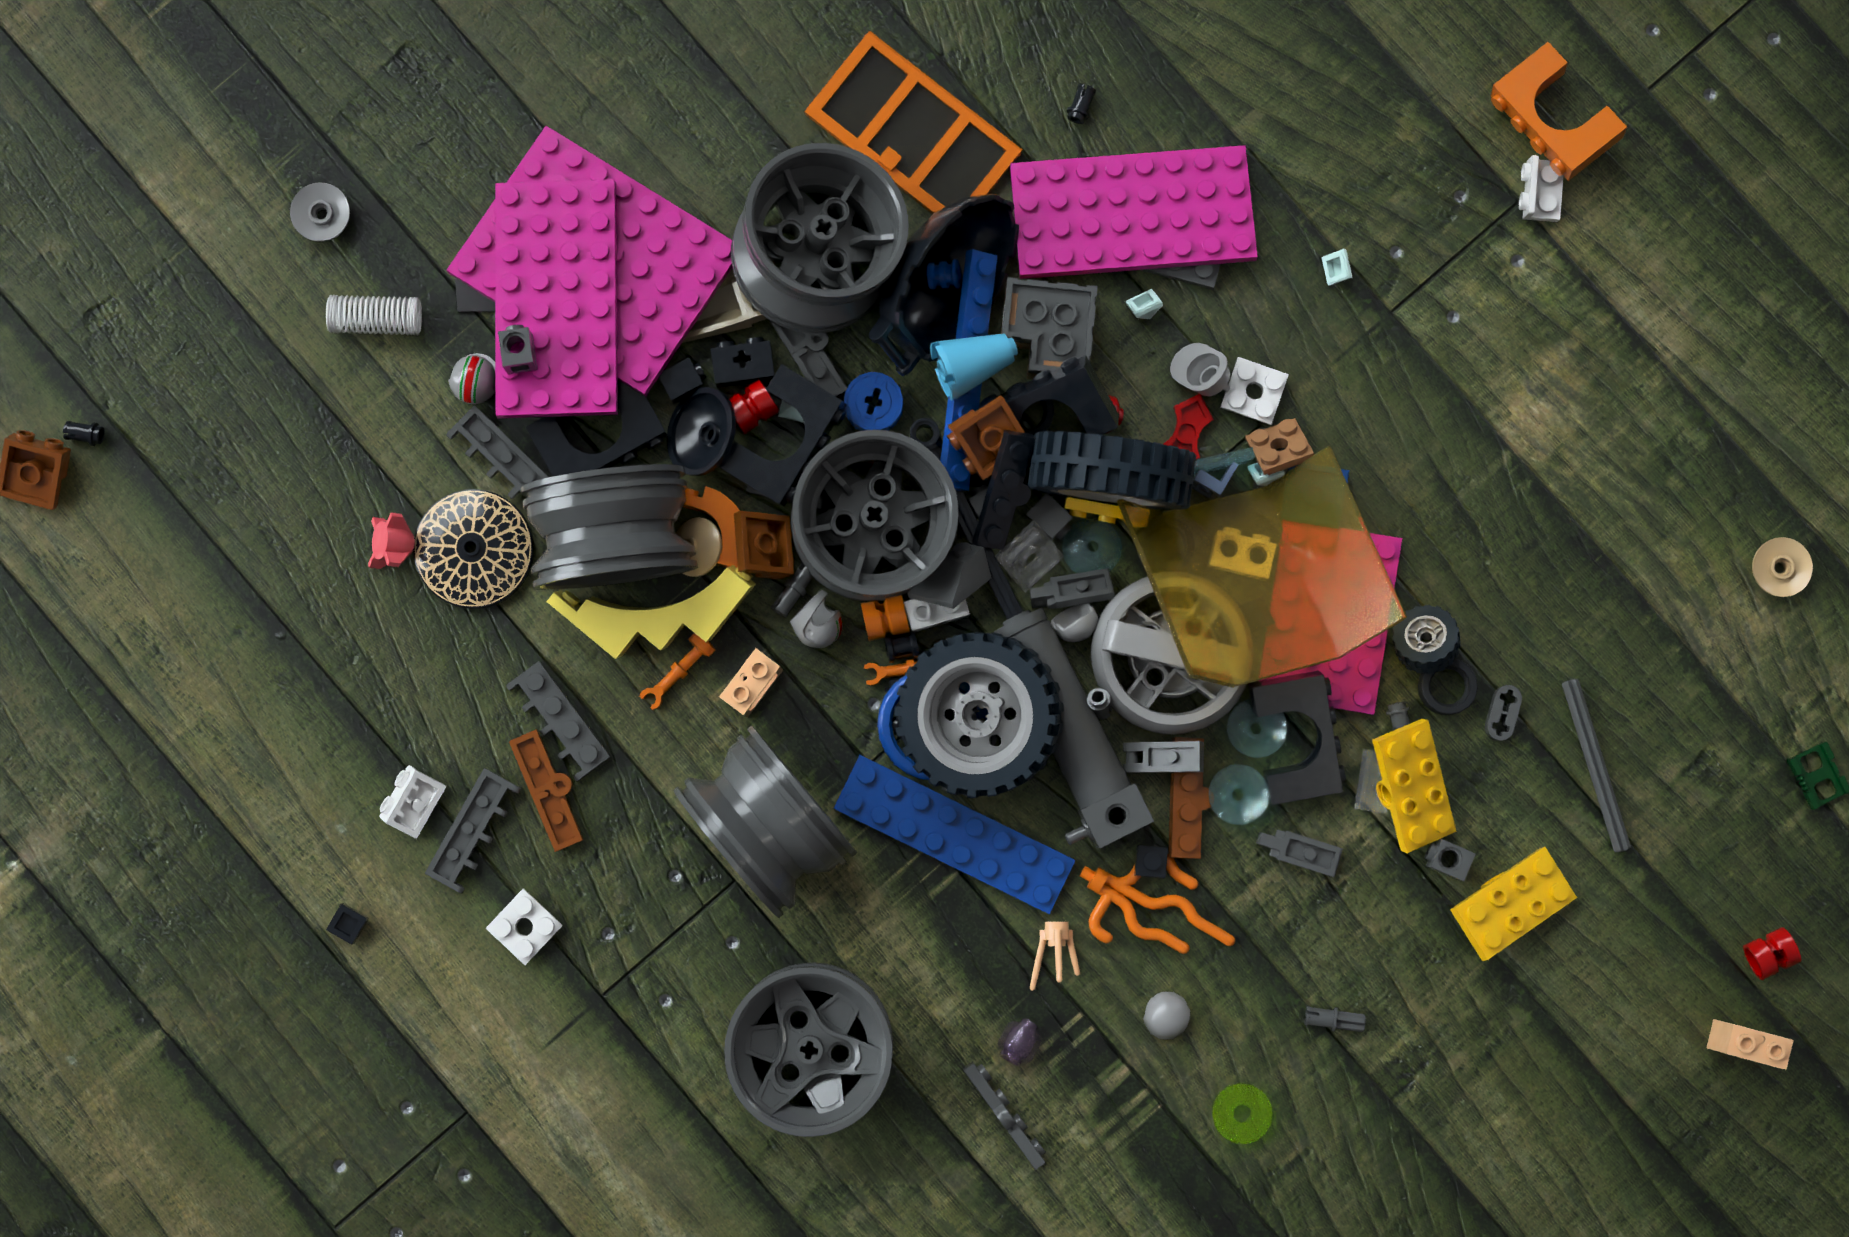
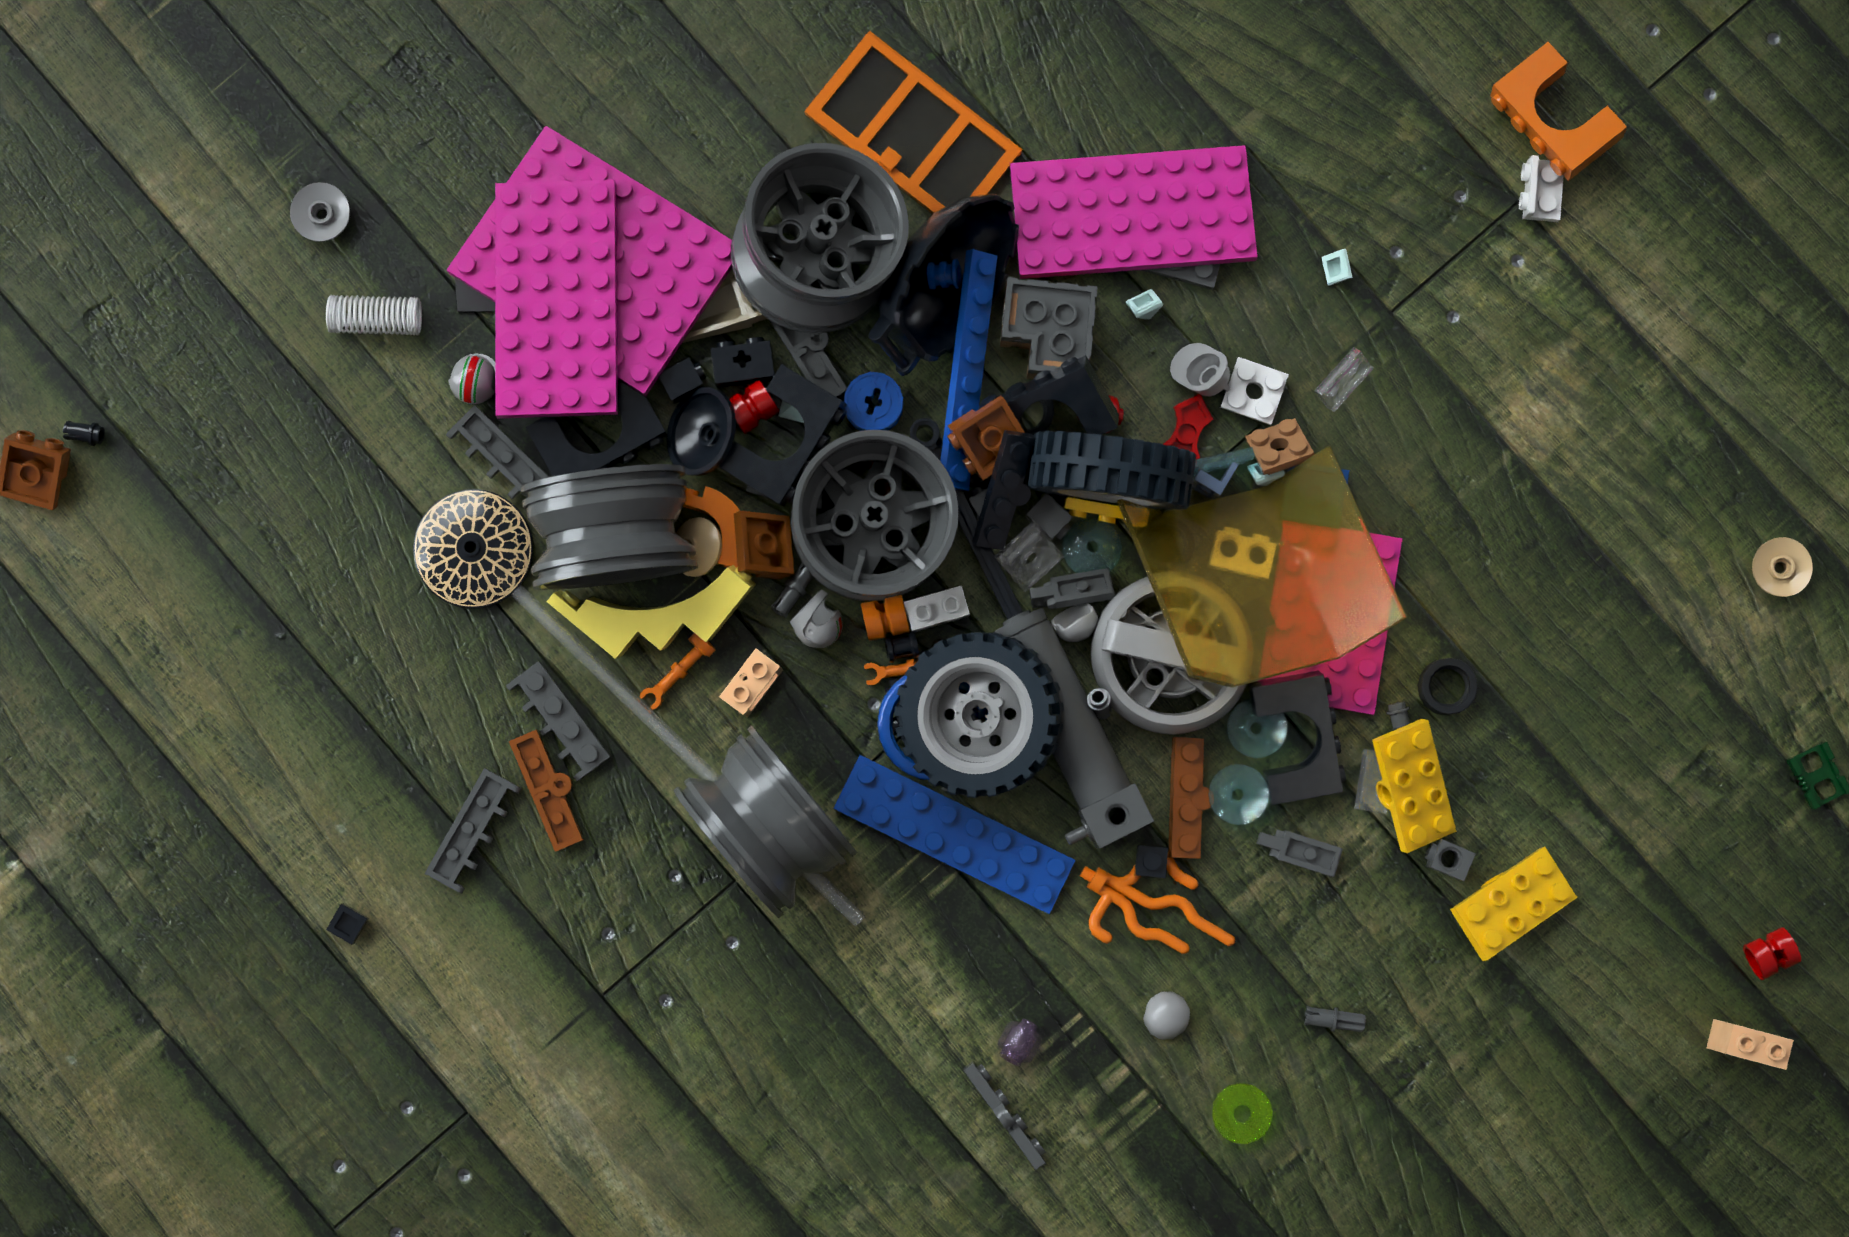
(391, 541): coral piece -> none
(411, 801): white bracket -> none
(505, 926): white piece -> none
(520, 361): dark grey brick -> none
(659, 727): none -> clear piece
(820, 1071): dark grey wheel -> none
(956, 577): dark grey slope -> none
(971, 361): medium azure cone -> none
(1057, 934): light nougat plant -> none
(1079, 110): black pin -> none
(1164, 757): plate -> none
(1343, 379): none -> clear plate
(1426, 623): black wheel -> none
(1510, 715): dark grey beam -> none
(1596, 765): dark grey axle -> none

